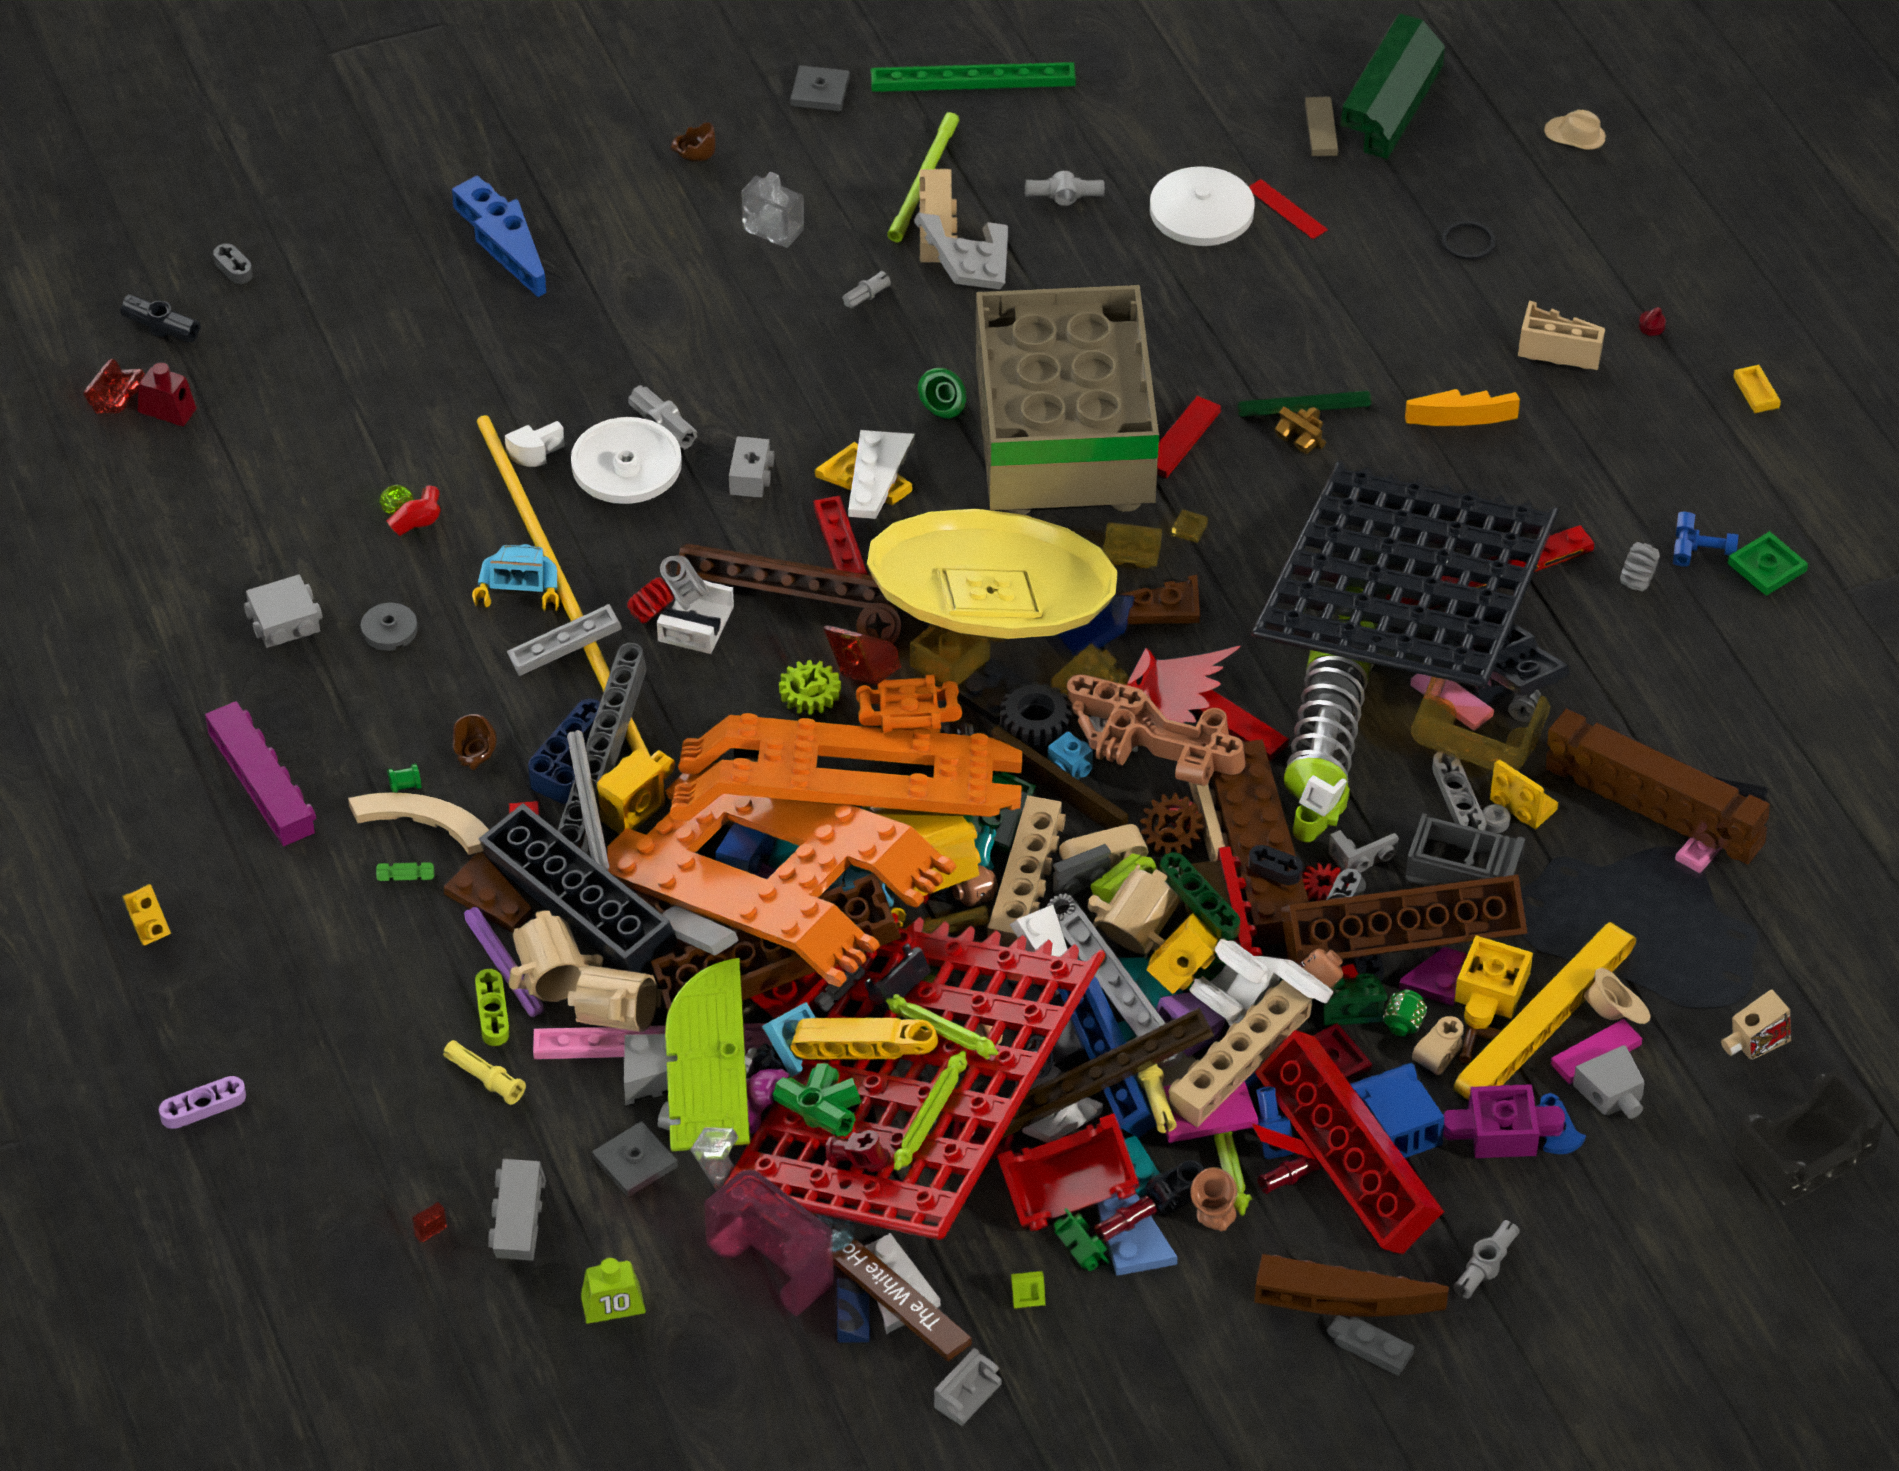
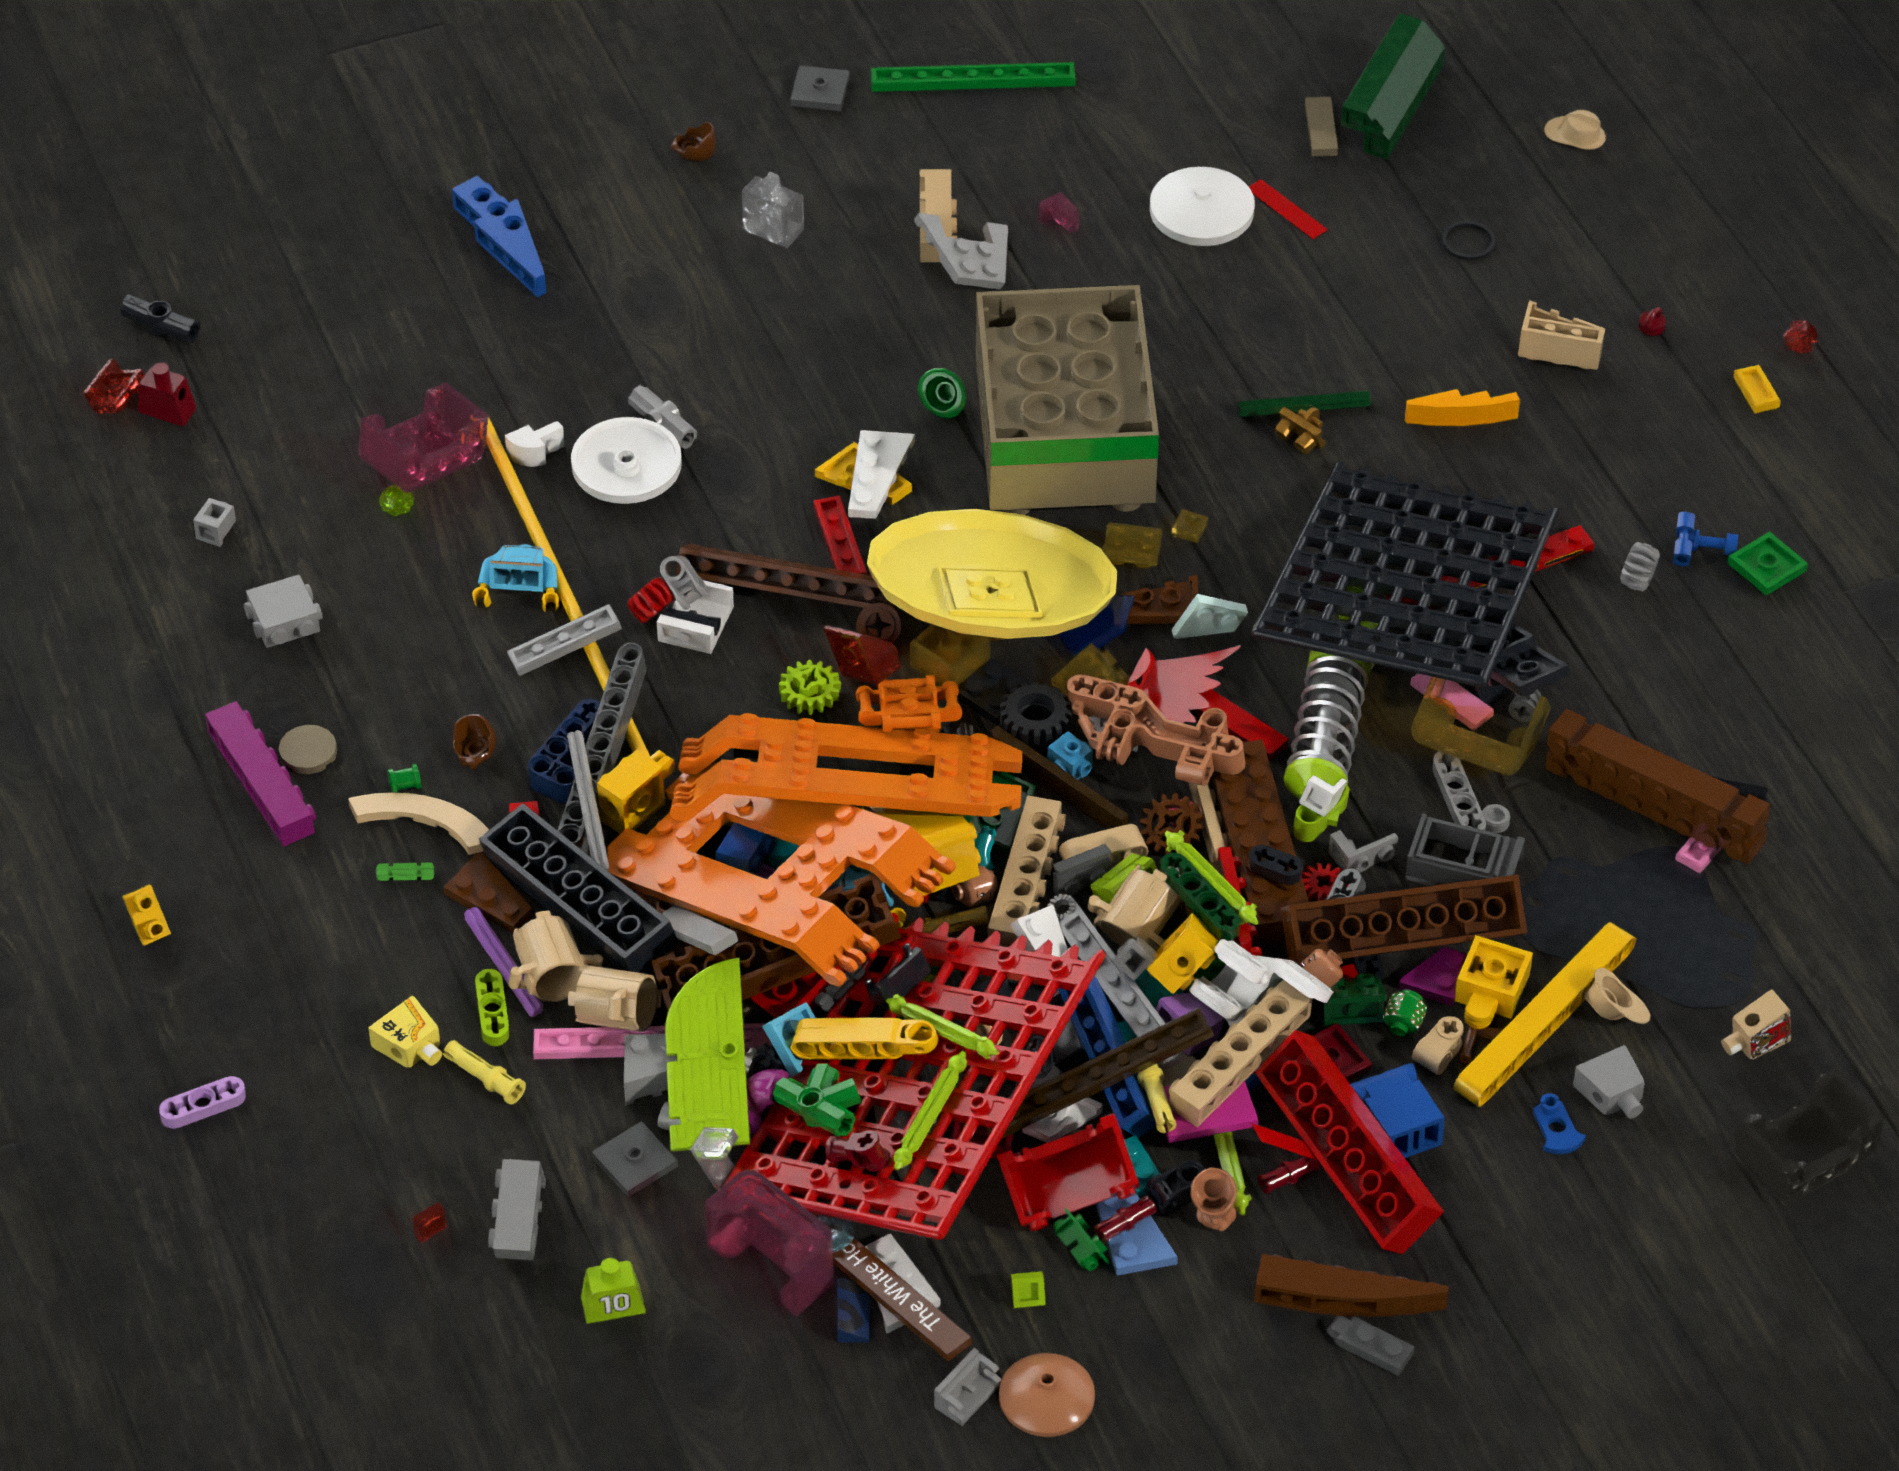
(214, 521): none -> light grey brick
(238, 260): dark grey beam -> none
(308, 749): none -> dark tan tile
(389, 626): dark grey plate -> none
(407, 1035): none -> light yellow torso
(416, 512): red arm -> none
(429, 445): none -> clear pink windscreen
(750, 467): light grey brick -> none
(866, 290): light grey axle -> none
(901, 221): lime piece -> none
(1043, 1407): none -> nougat dish
(1061, 209): none -> clear pink bracket
(1064, 188): light grey pin -> none
(1134, 957): none -> light grey brick
(1185, 434): red tile -> none
(1209, 616): none -> light aqua wing
(1237, 902): none -> lime wheel
(1272, 1119): blue bracket -> none
(1478, 1267): light grey pin -> none
(1503, 1107): magenta brick -> none
(1520, 795): yellow bracket -> none
(1600, 1043): dark pink tile -> none
(1800, 336): none -> clear red gear

